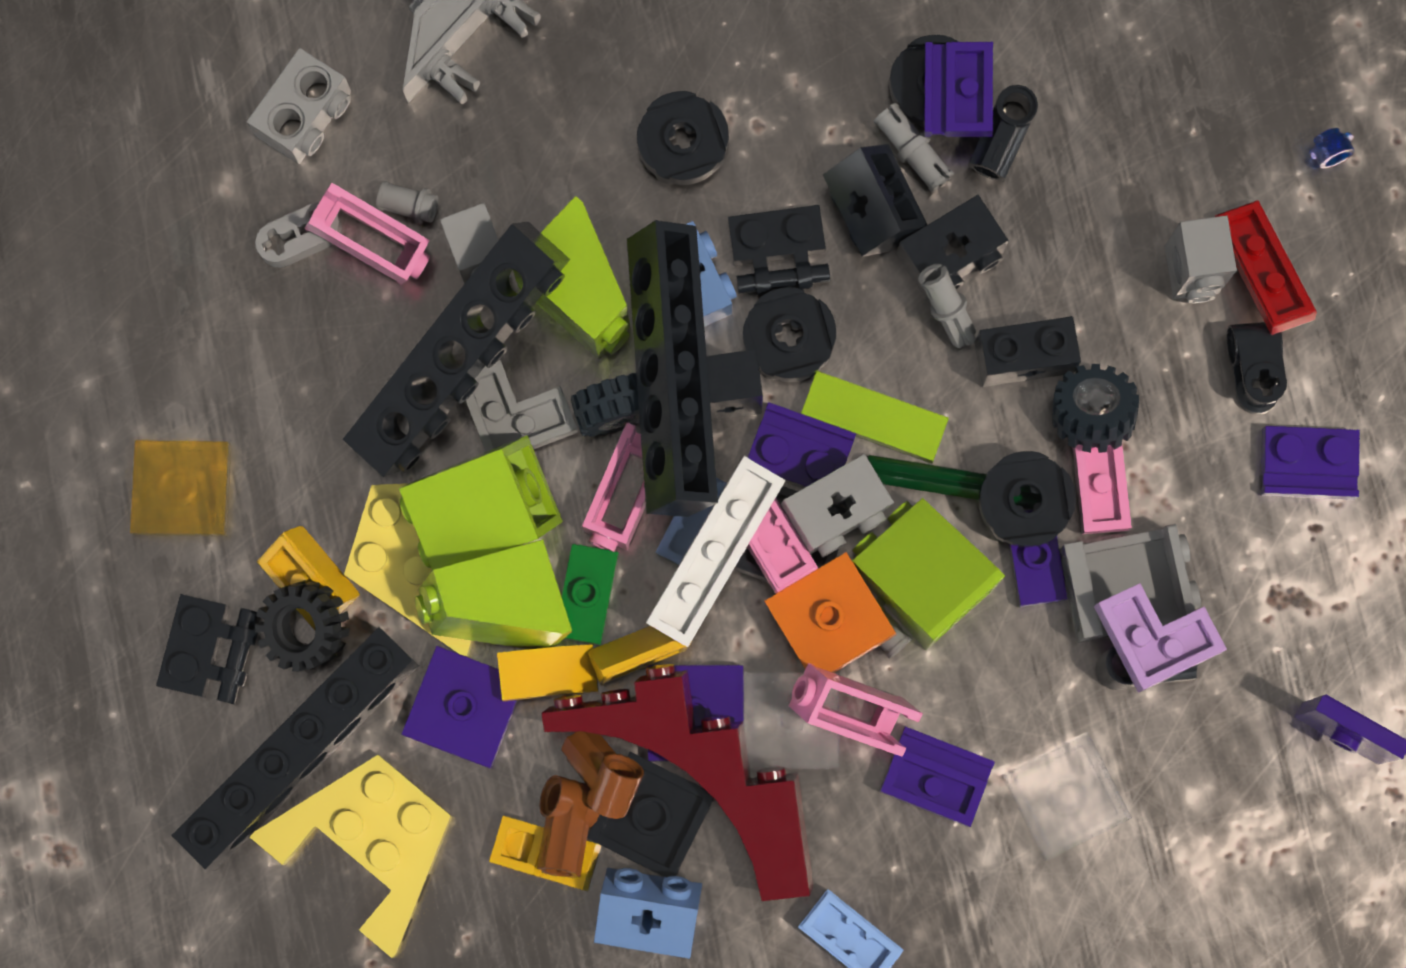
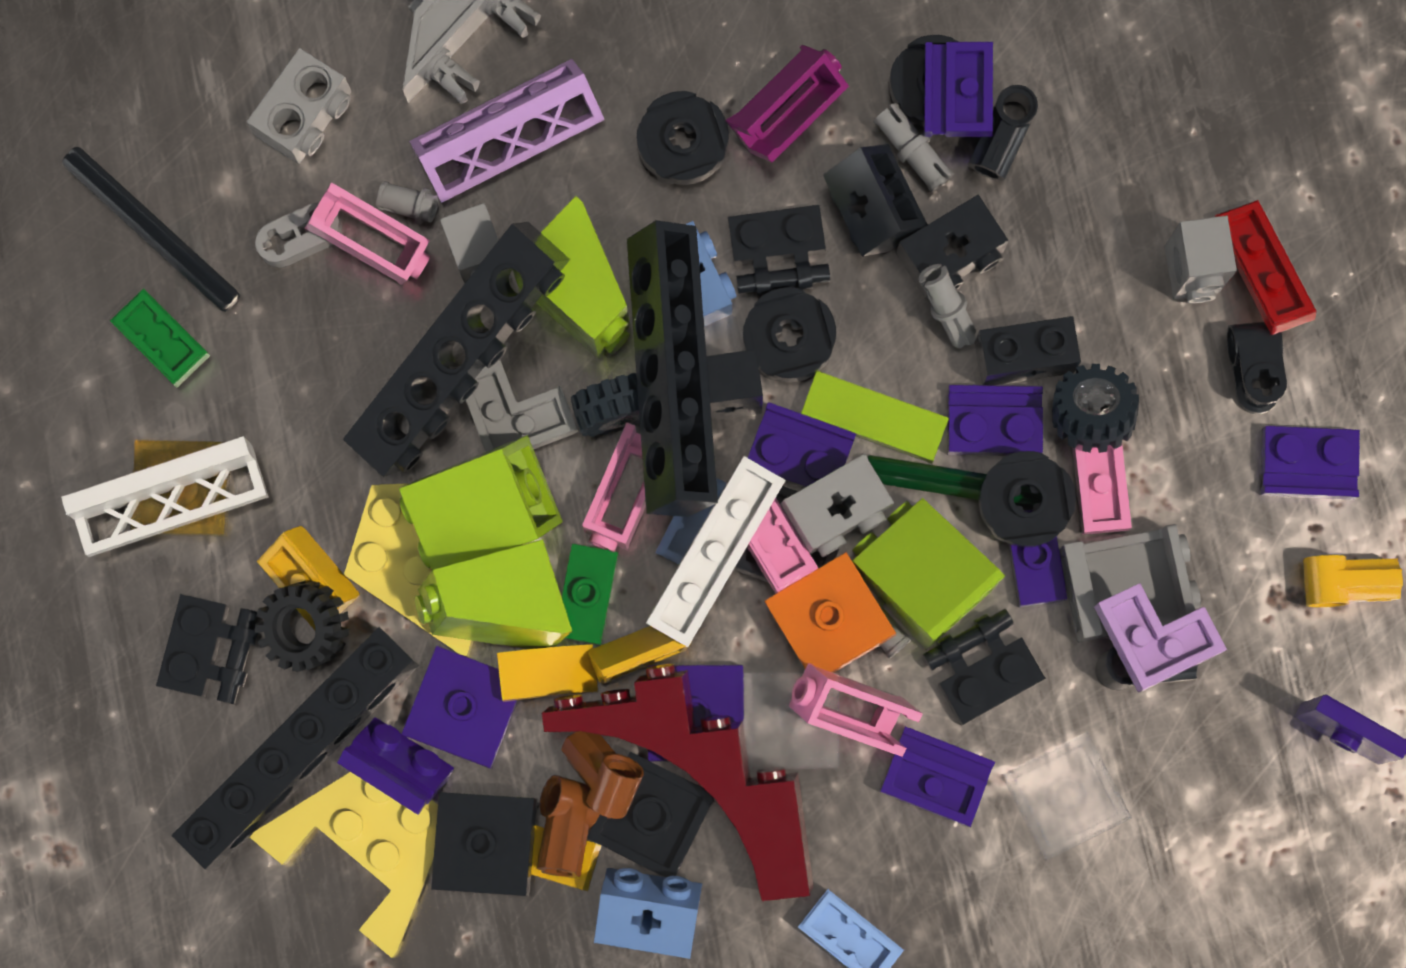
(151, 229): none -> black axle
(160, 338): none -> green plate
(161, 479): none -> white fence
(396, 765): none -> dark purple plate
(484, 844): none -> black plate
(500, 115): none -> lavender fence
(799, 112): none -> magenta window
(990, 680): none -> black plate
(994, 419): none -> dark purple plate
(1332, 147): clear blue plate -> none
(1337, 581): none -> yellow piece

